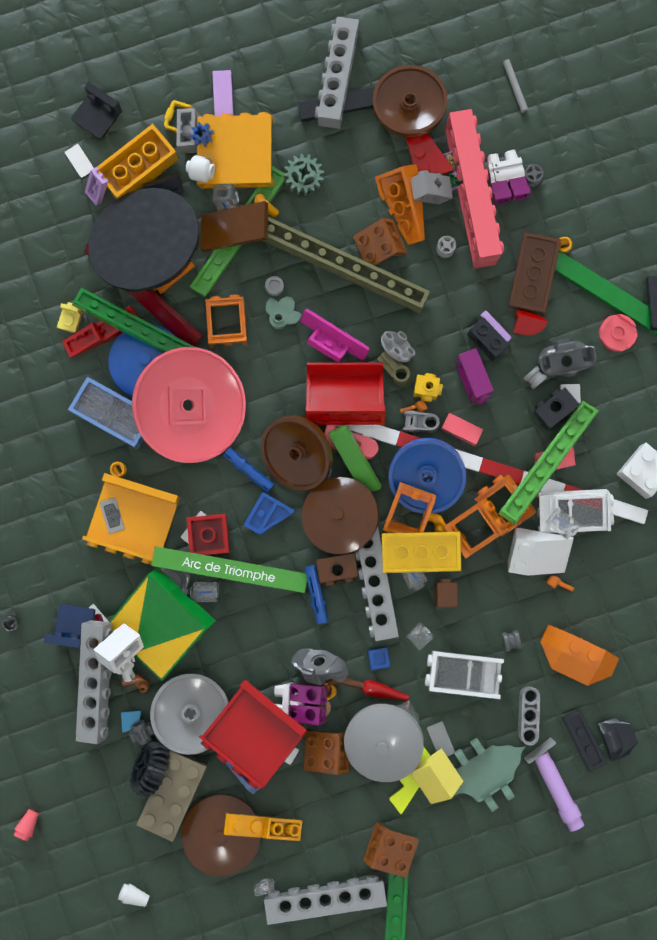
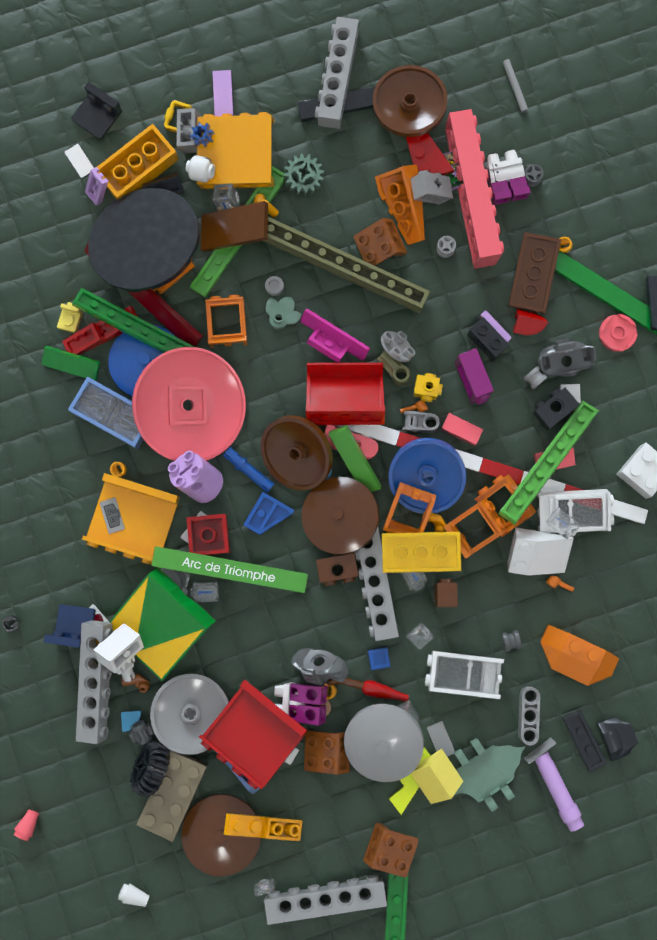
(70, 363): none -> green tile
(195, 477): none -> lavender cylinder
(318, 602): blue pin -> none

